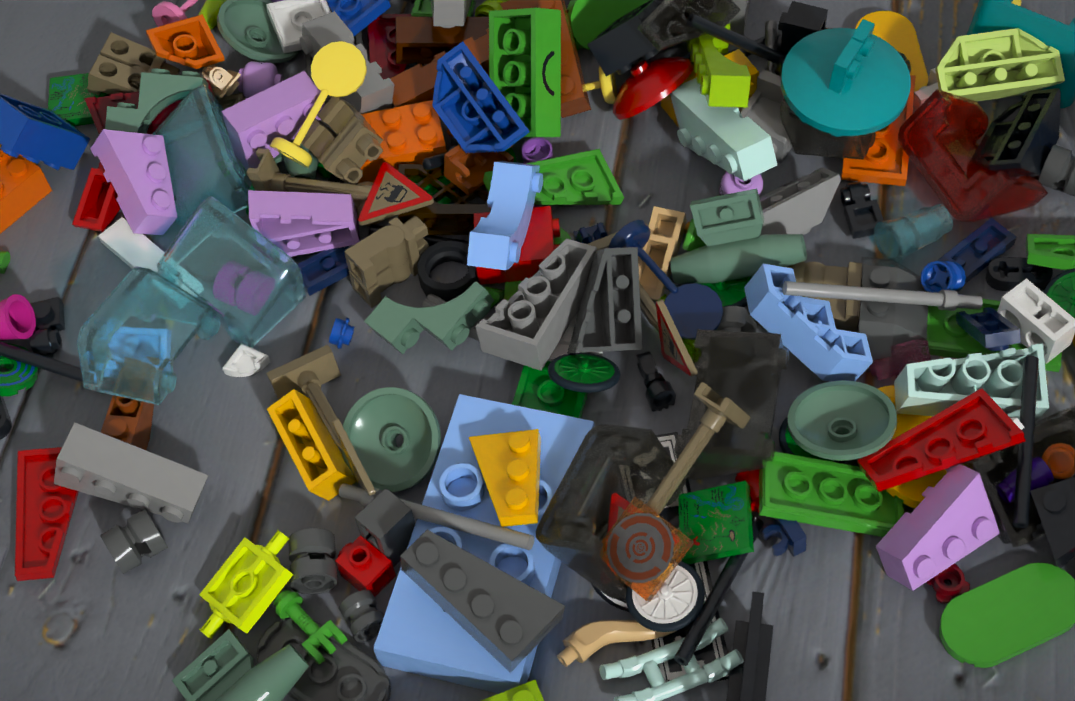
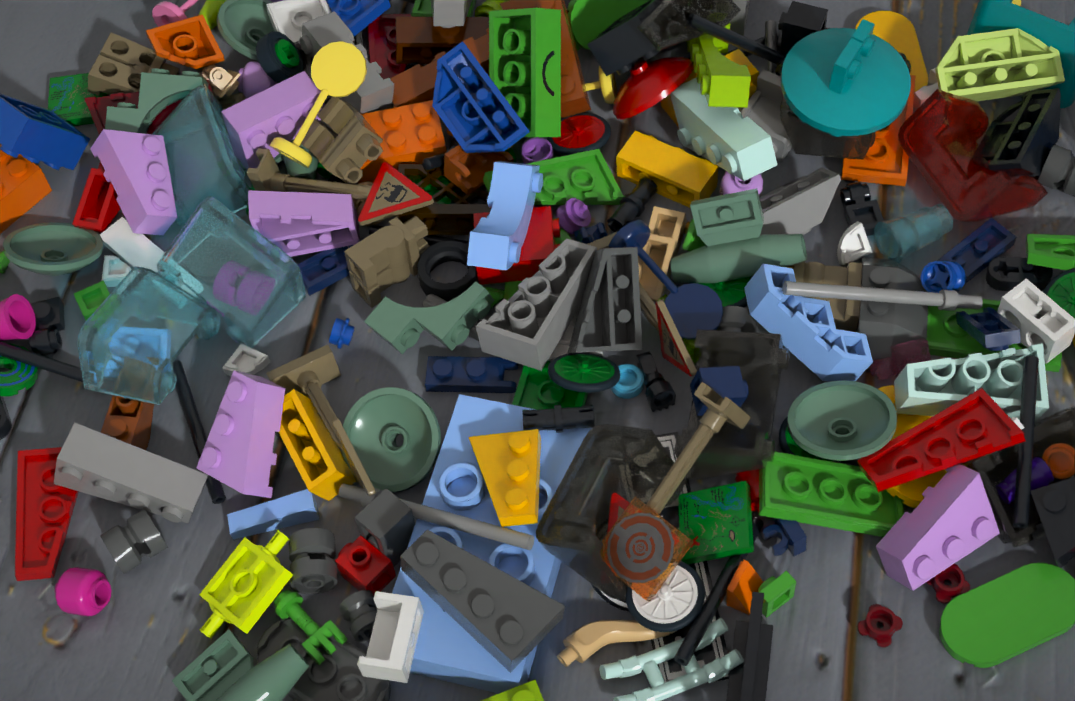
(53, 248): none -> sand green dish
(82, 591): none -> dark pink head
(91, 298): none -> bright green plate
(114, 270): none -> white tile
(195, 427): none -> black piece
(243, 435): none -> lavender wedge
(274, 515): none -> light blue piece
(279, 56): none -> black wheel
(392, 637): none -> white panel
(469, 374): none -> dark blue hinge
(559, 418): none -> black pin
(573, 215): none -> medium lavender wheel
(581, 134): none -> red wheel
(630, 382): none -> medium azure tile
(632, 204): none -> black pin
(673, 170): none -> yellow brick
(724, 381): none -> dark blue brick
(741, 587): none -> orange slope
(777, 592): none -> bright green plate
(853, 244): none -> white tile
(883, 615): none -> dark red plate

